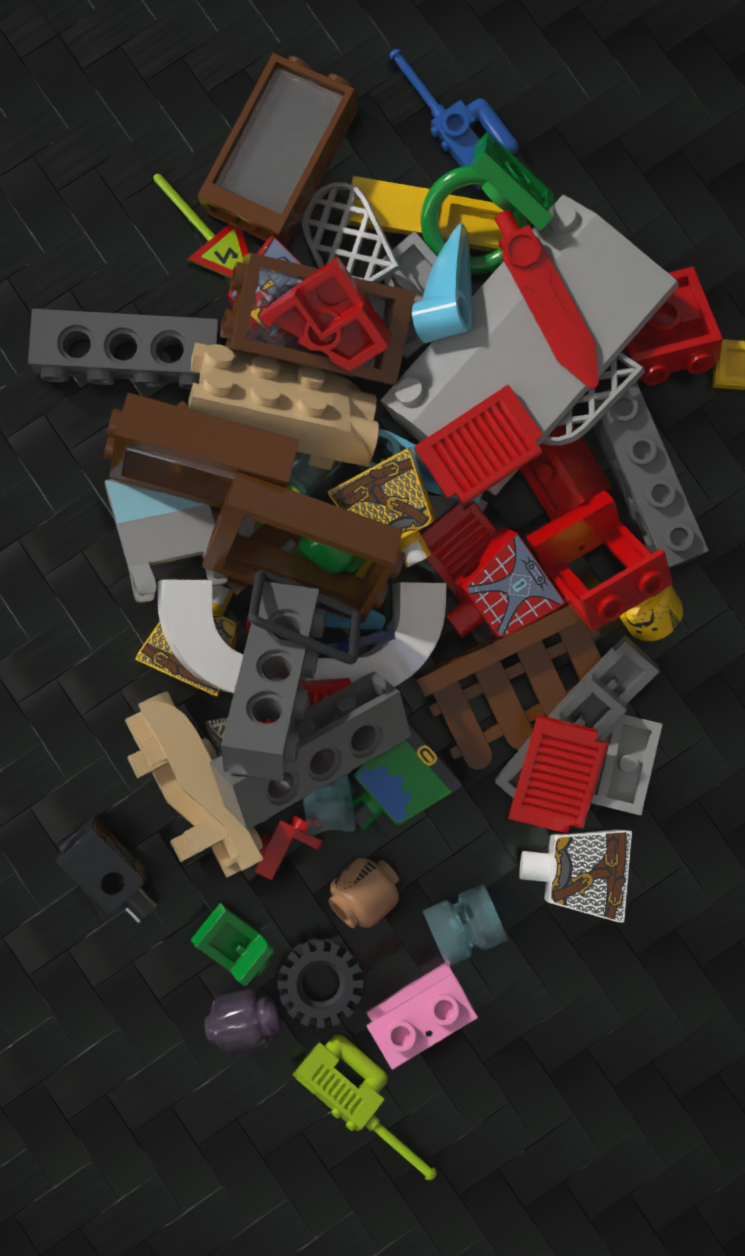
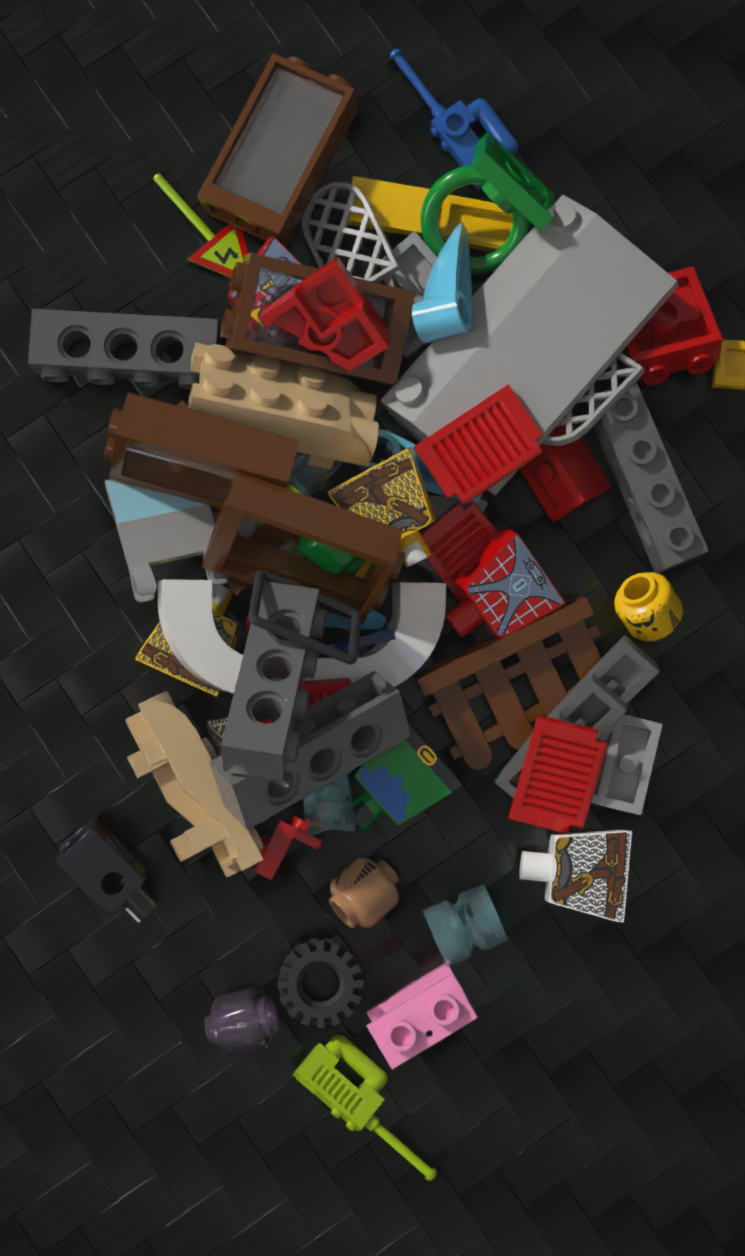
(234, 944): green bracket -> none
(548, 299): red piece -> none
(582, 531): red panel -> none

